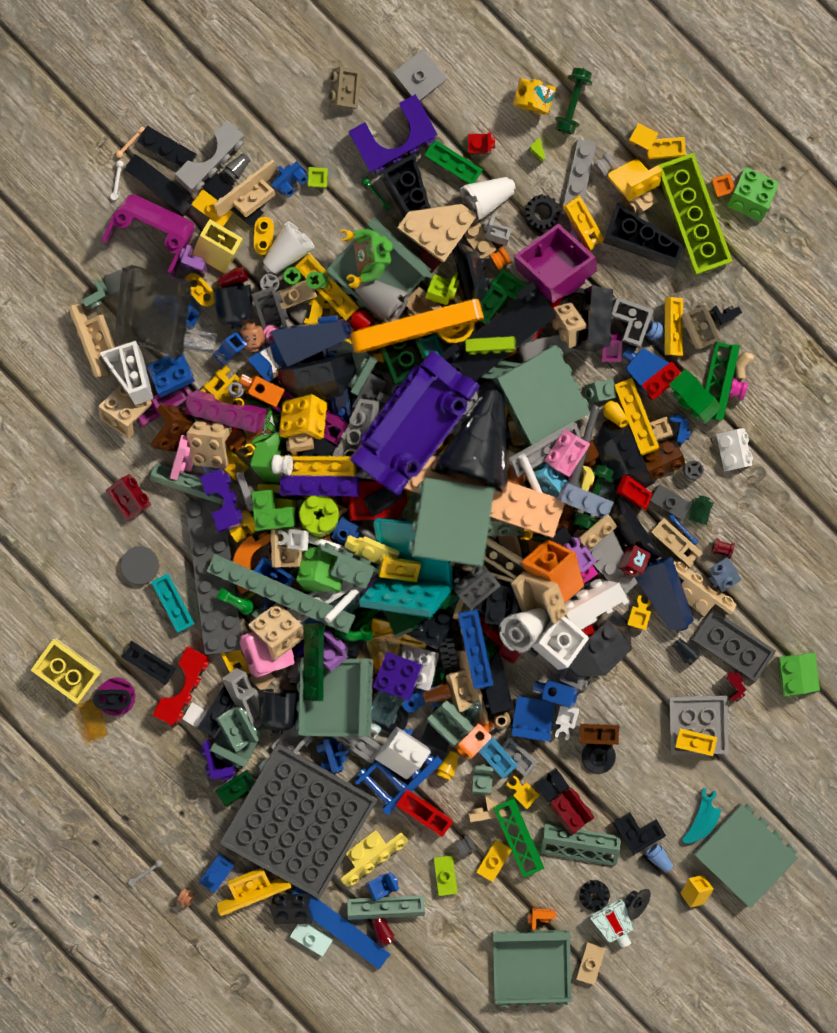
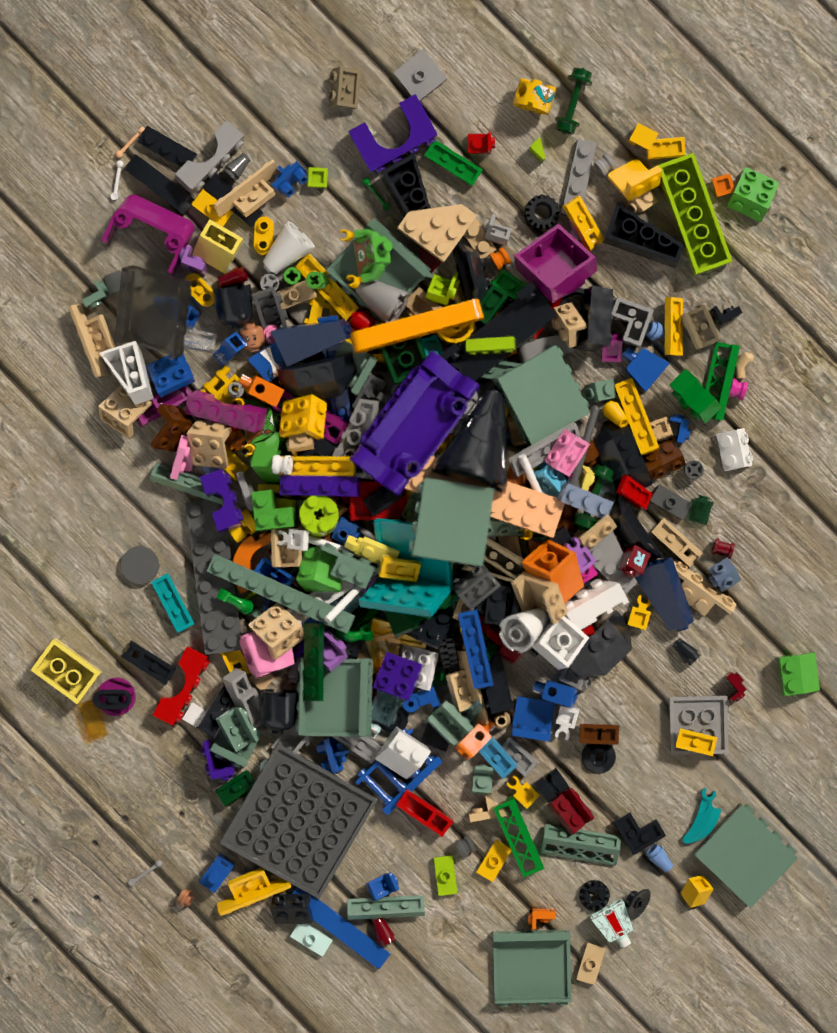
(128, 497): dark red bracket -> none
(369, 854): light yellow bracket -> none
(437, 694): reddish brown cone -> none
(448, 766): yellow cone -> none
(487, 195): white cone -> none
(660, 381): red bracket -> none
(693, 540): blue hinge -> none
(733, 645): dark grey tile -> none

